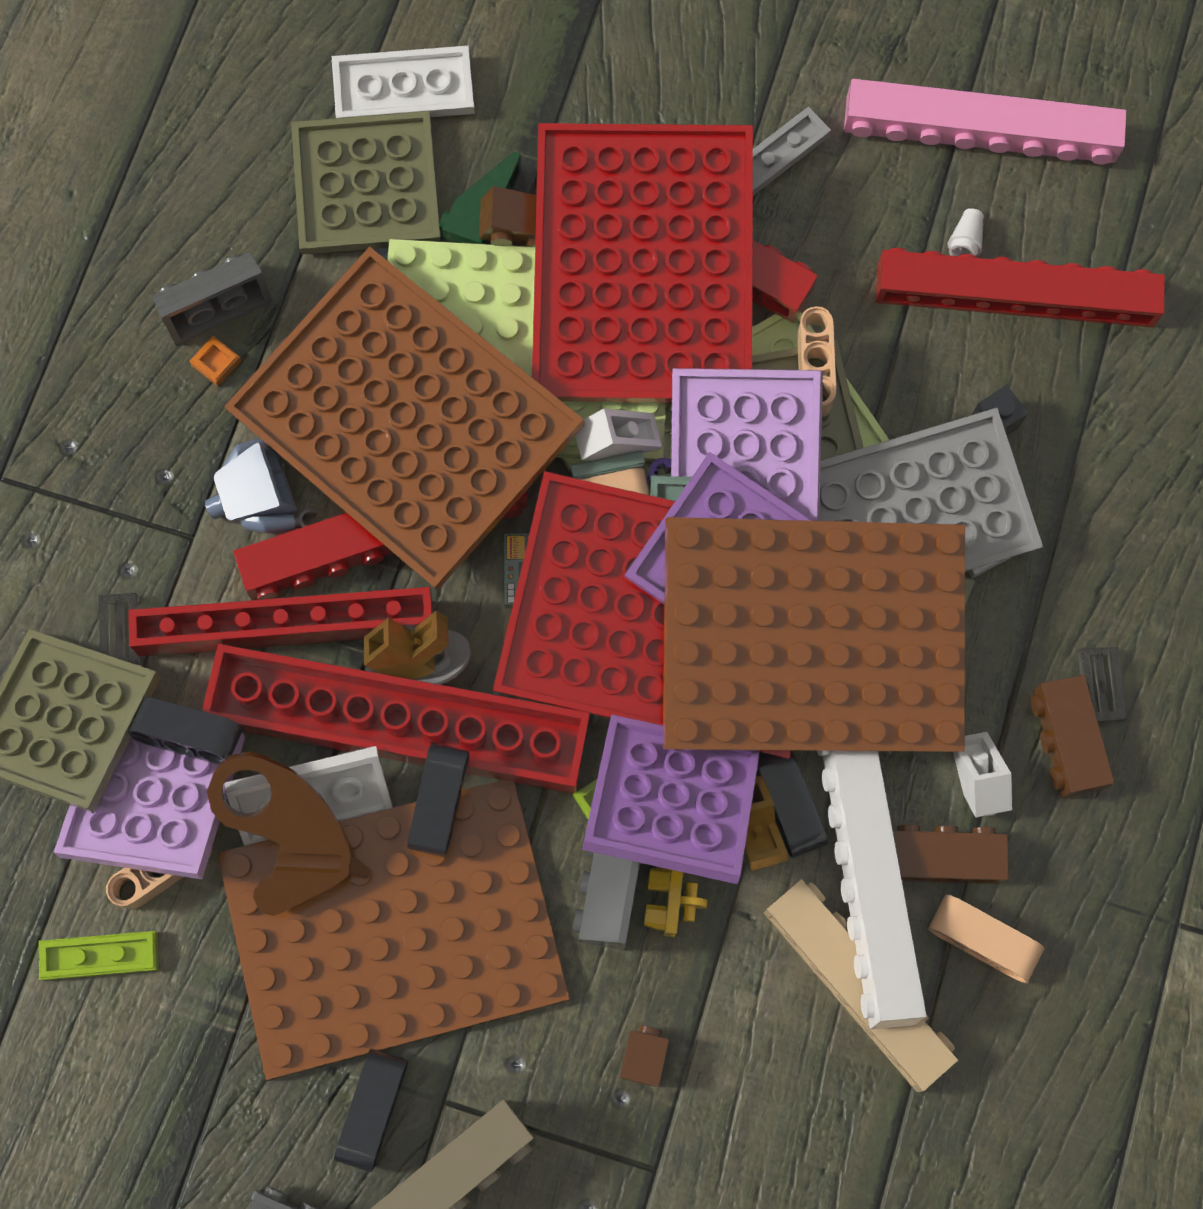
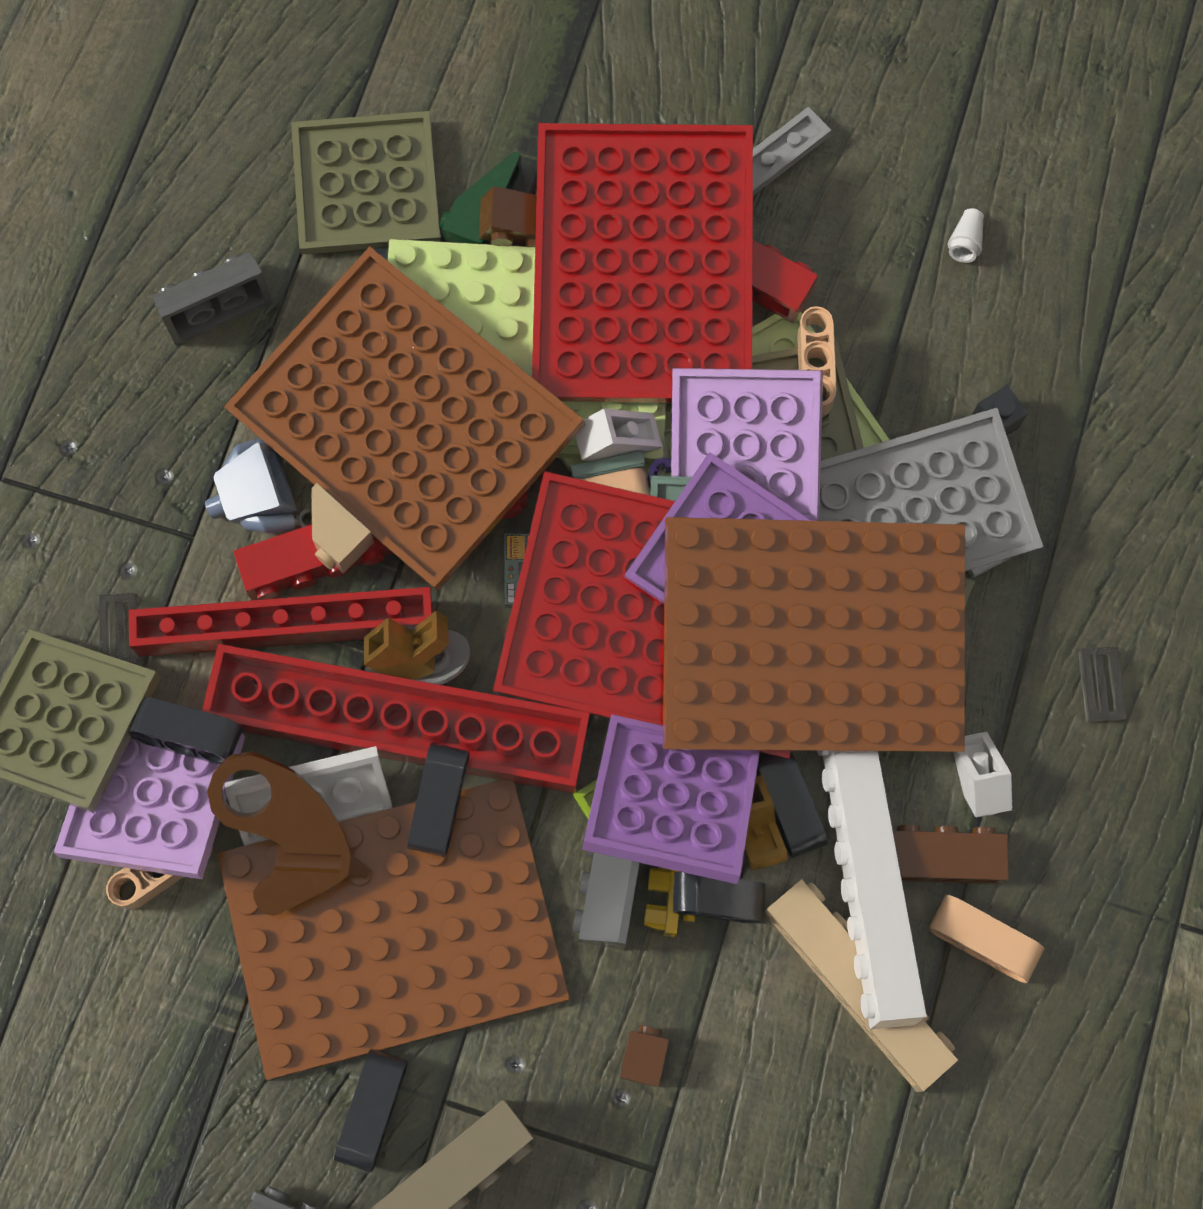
(98, 955): lime tile -> none
(215, 361): orange tile -> none
(336, 532): none -> tan slope
(404, 82): white plate -> none
(719, 899): none -> black beam
(985, 121): bright pink brick -> none
(1020, 288): red brick -> none
(1071, 736): reddish brown brick -> none

